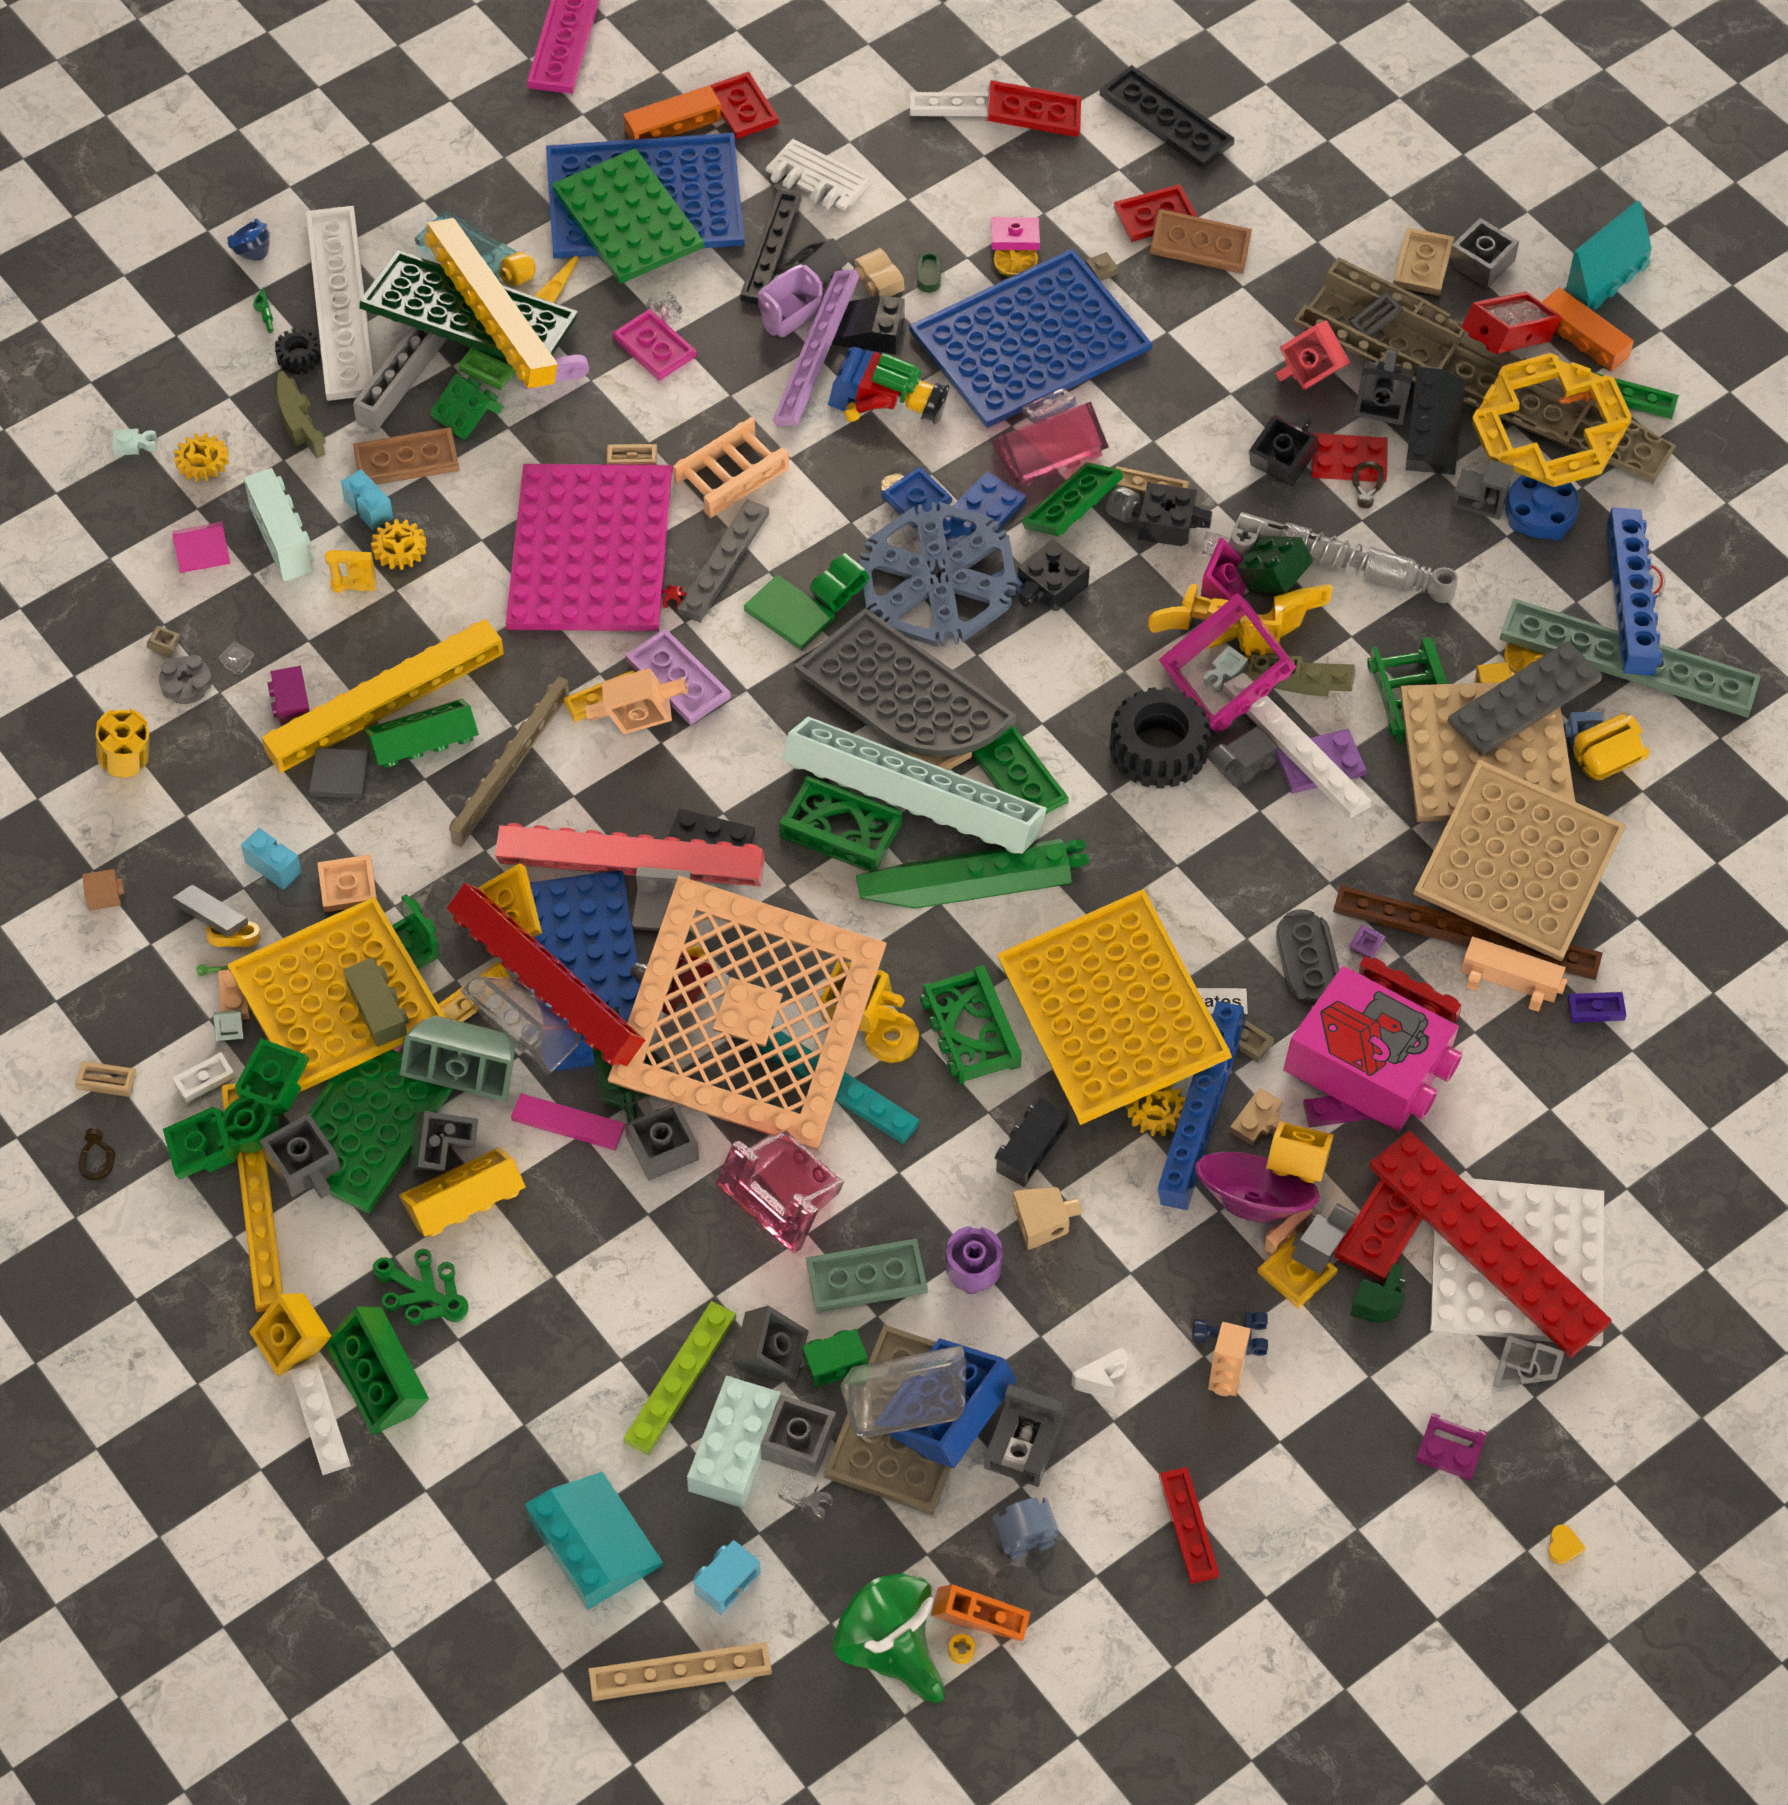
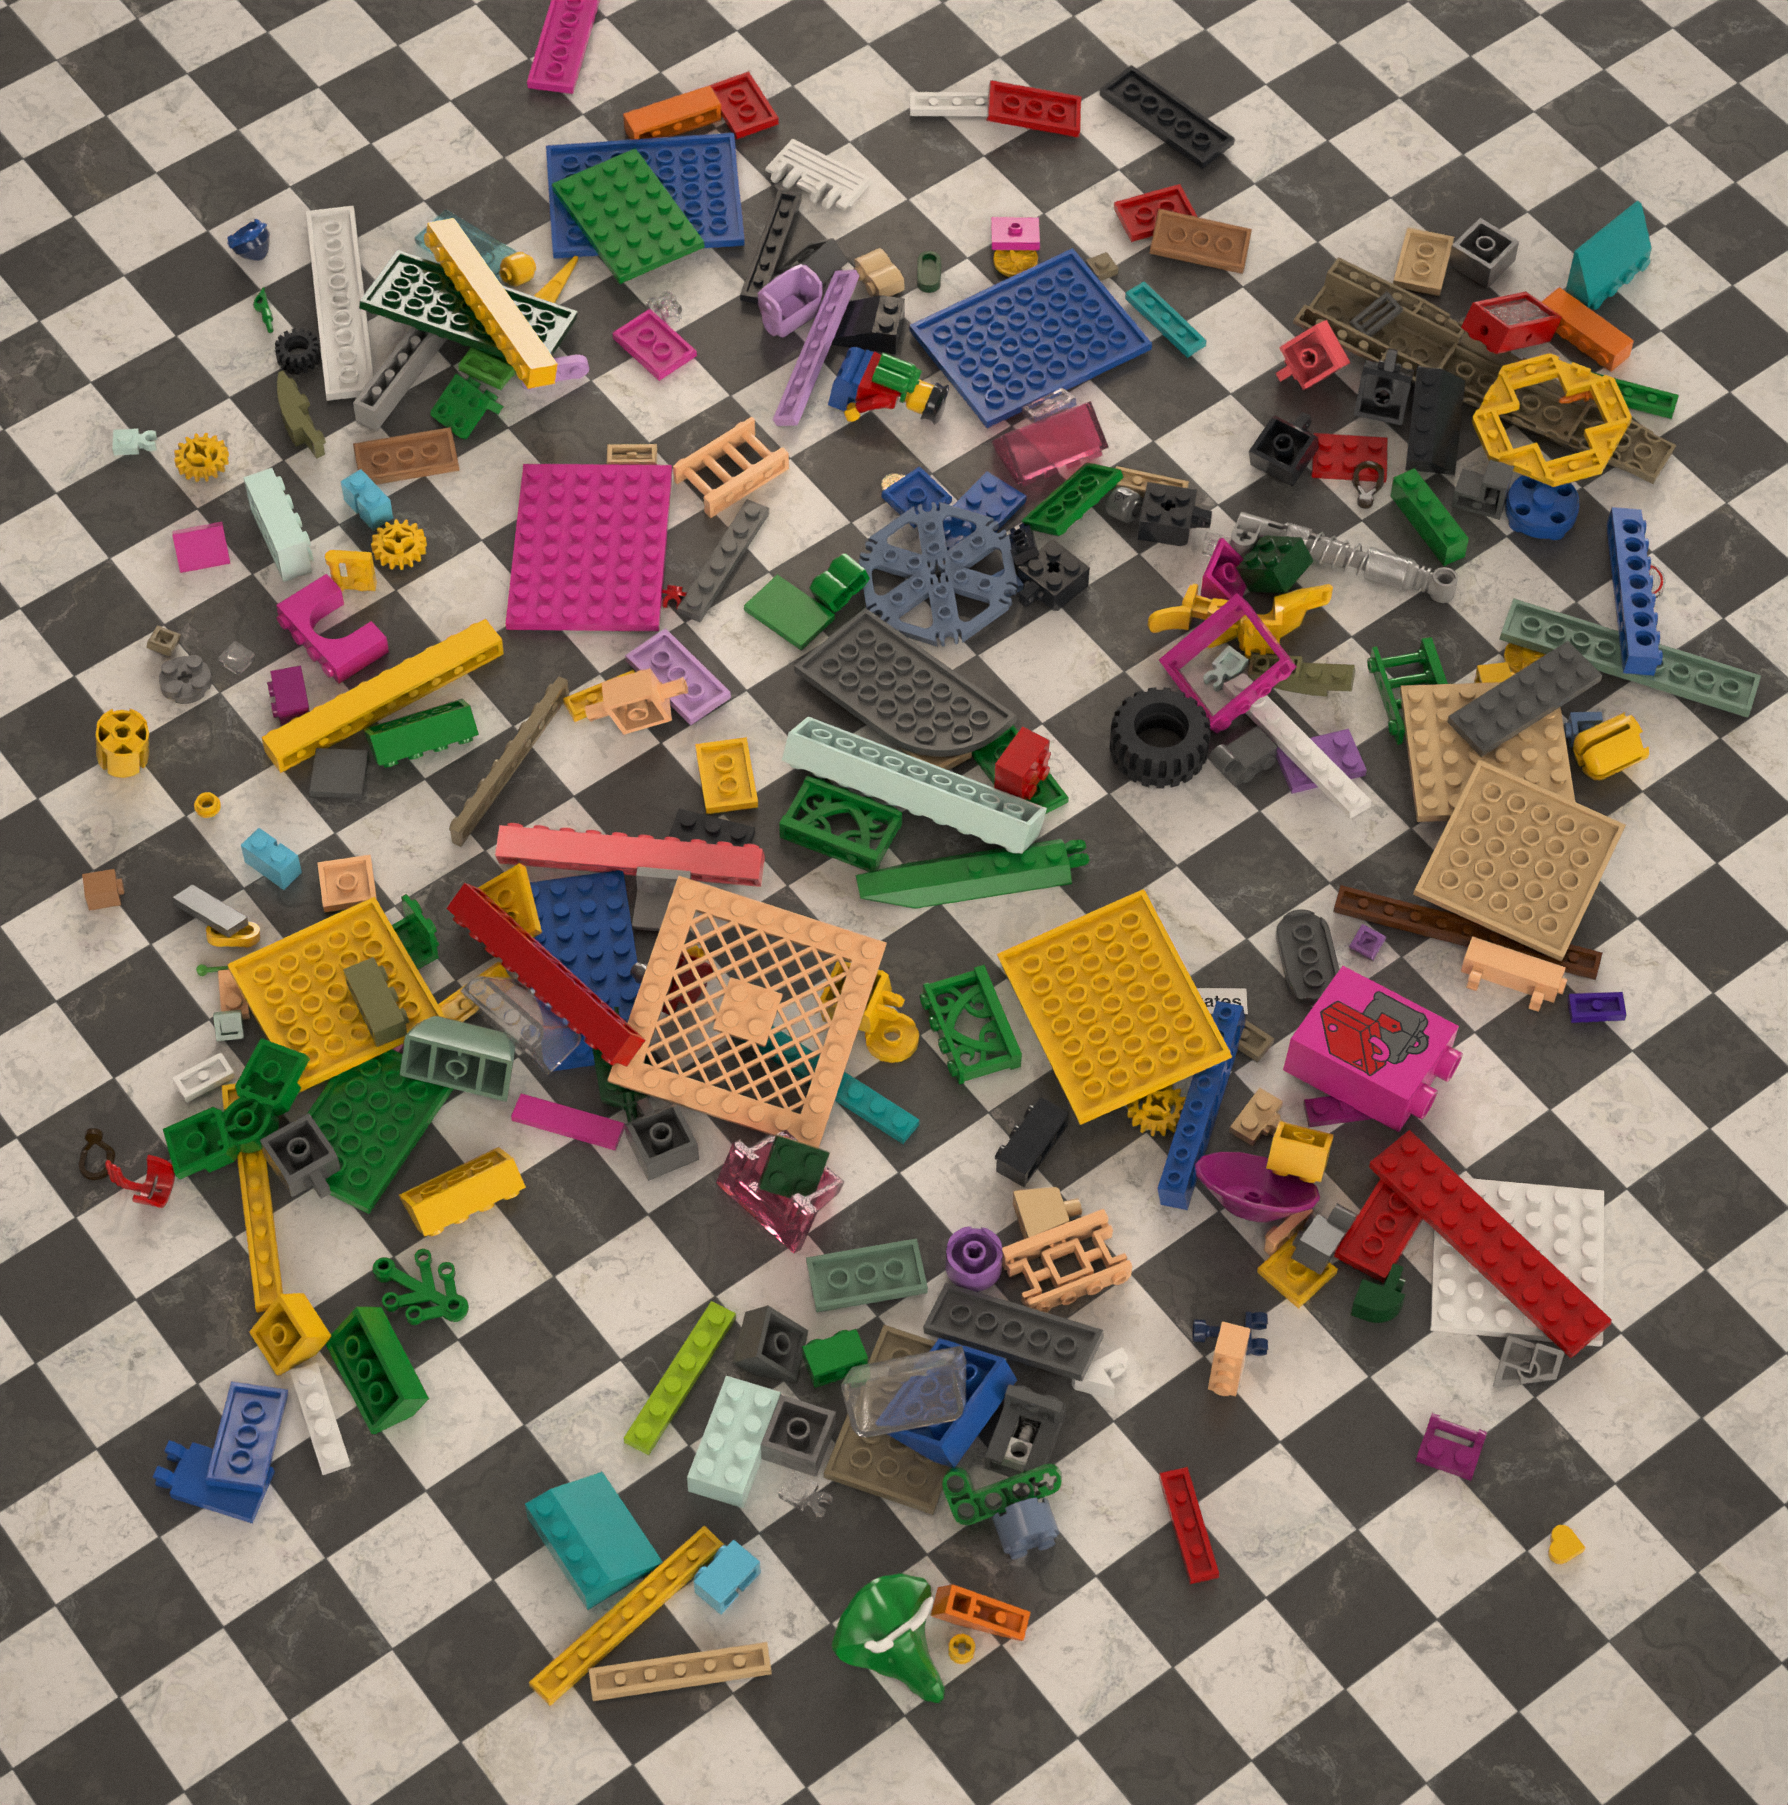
(105, 1083): tan tile -> none
(155, 1167): none -> red helmet
(189, 1484): none -> blue tile
(204, 800): none -> yellow plate
(246, 1437): none -> blue tile
(337, 657): none -> dark pink arch
(434, 1134): dark grey brick -> none
(626, 1616): none -> yellow tile
(726, 775): none -> yellow plate
(792, 1168): none -> dark green plate
(1004, 1488): none -> green beam
(1013, 1331): none -> dark grey plate
(1023, 544): none -> black hinge
(1023, 764): none -> red brick
(1059, 1243): none -> light nougat fence
(1165, 319): none -> teal plate
(1419, 993): red plate -> none
(1429, 517): none -> green brick

